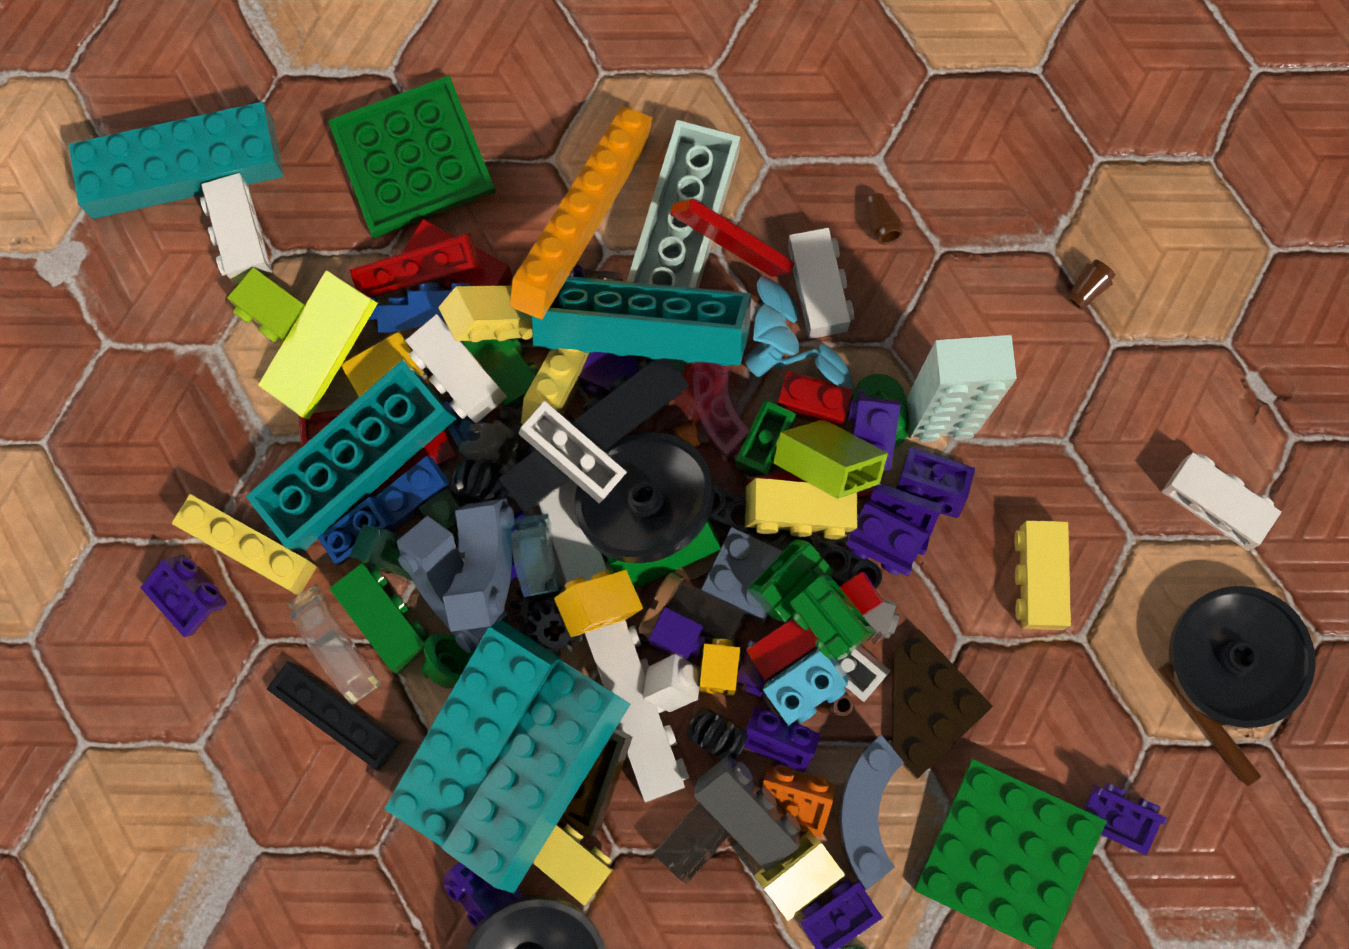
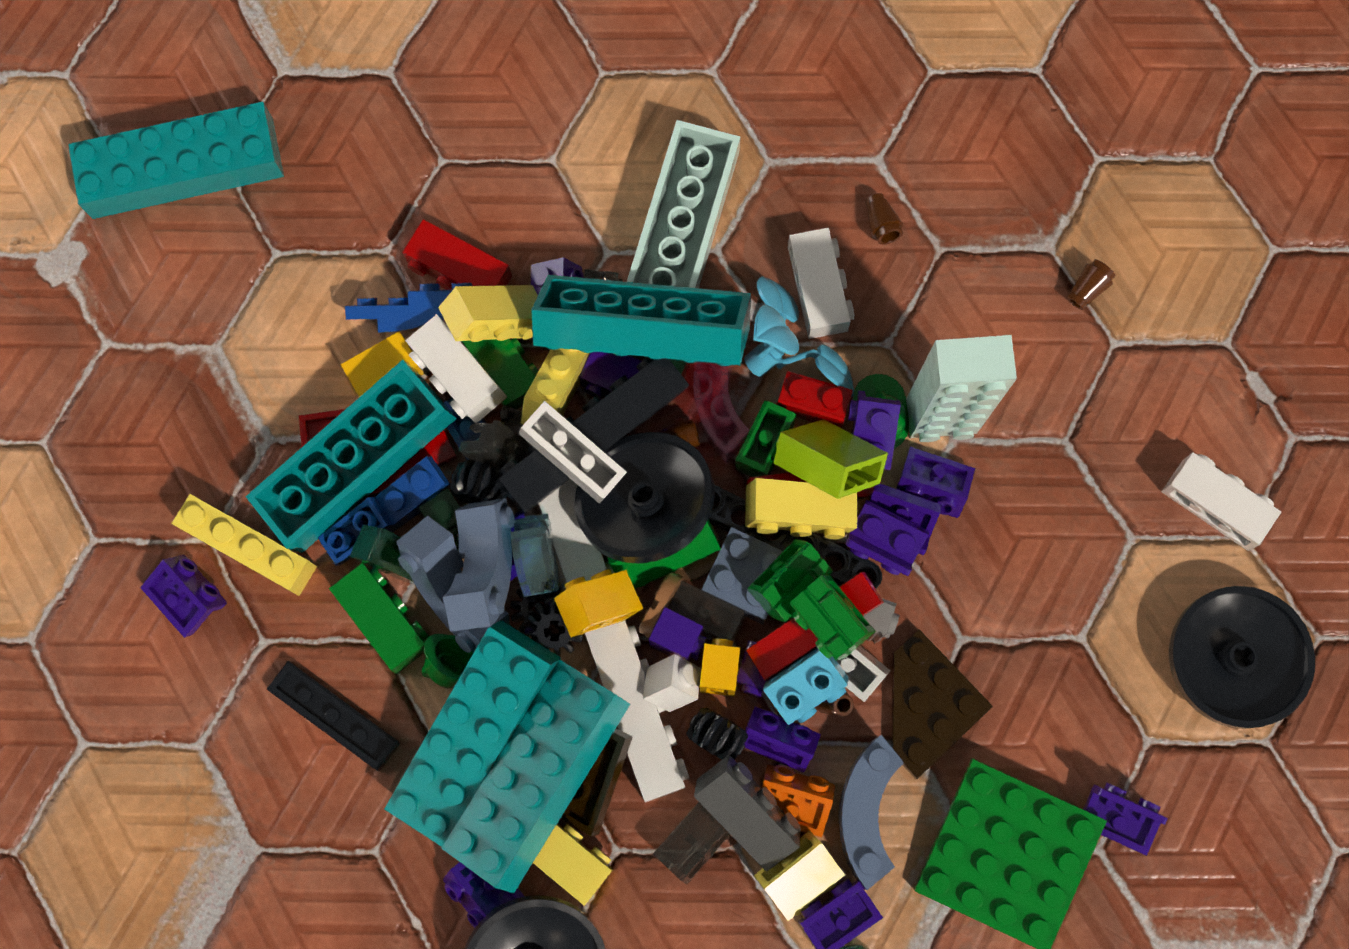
(234, 227): white brick -> none
(265, 304): lime brick -> none
(317, 344): neon yellow tile -> none
(332, 645): clear arch -> none
(411, 156): green plate -> none
(416, 266): red tile -> none
(580, 213): light orange brick -> none
(731, 237): red tile -> none
(1043, 575): light yellow brick -> none
(1217, 735): reddish brown piece -> none

